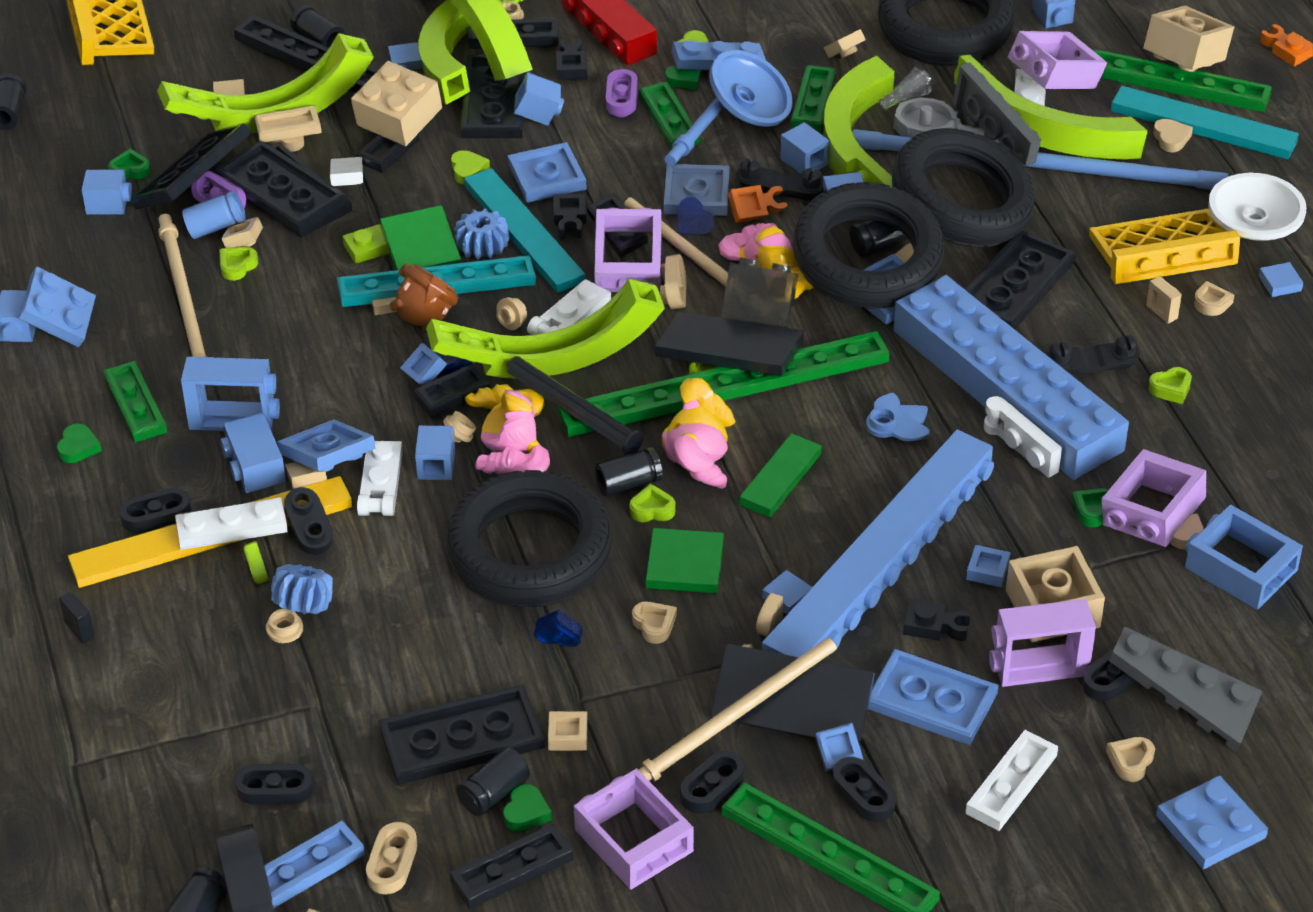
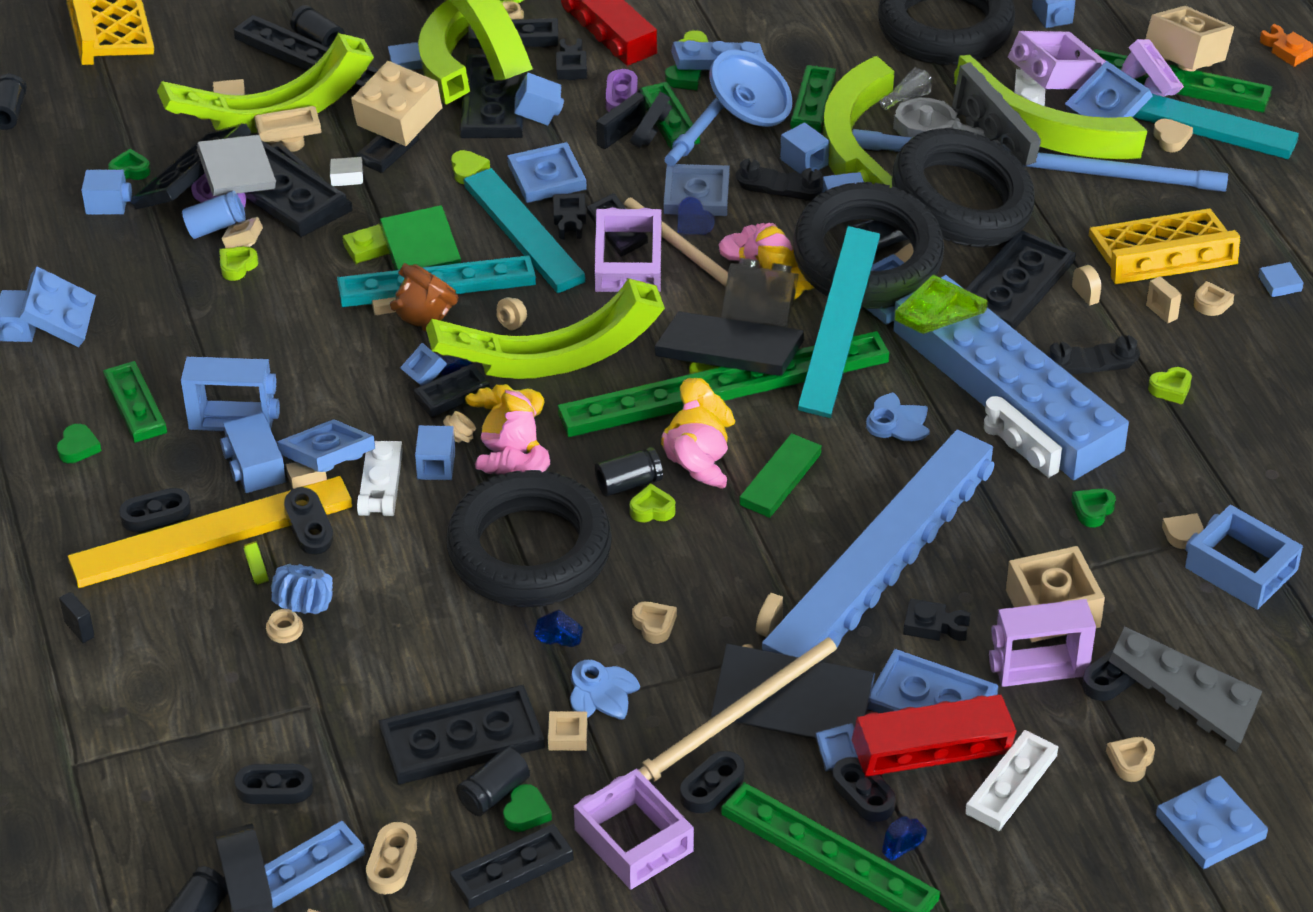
(169, 233): tan bar -> none
(231, 523): white plate -> none
(236, 165): none -> light grey tile
(481, 234): medium blue gear -> none
(572, 308): white plate -> none
(576, 405): black axle -> none
(605, 692): none -> medium blue plate
(620, 120): none -> black plate
(645, 131): none -> black plate
(675, 282): tan plate -> none
(685, 560): green tile -> none
(752, 204): orange plate -> none
(789, 587): medium blue tile -> none
(839, 322): none -> teal tile
(845, 45): tan plate -> none
(903, 837): none -> clear blue tile
(933, 735): none -> red brick
(938, 305): none -> clear neon green wing
(988, 566): medium blue plate -> none
(1087, 284): none -> tan tile
(1109, 94): none -> medium blue plate
(1146, 59): none -> lavender tile
(1161, 474): lavender window -> none
(1257, 206): white dish -> none

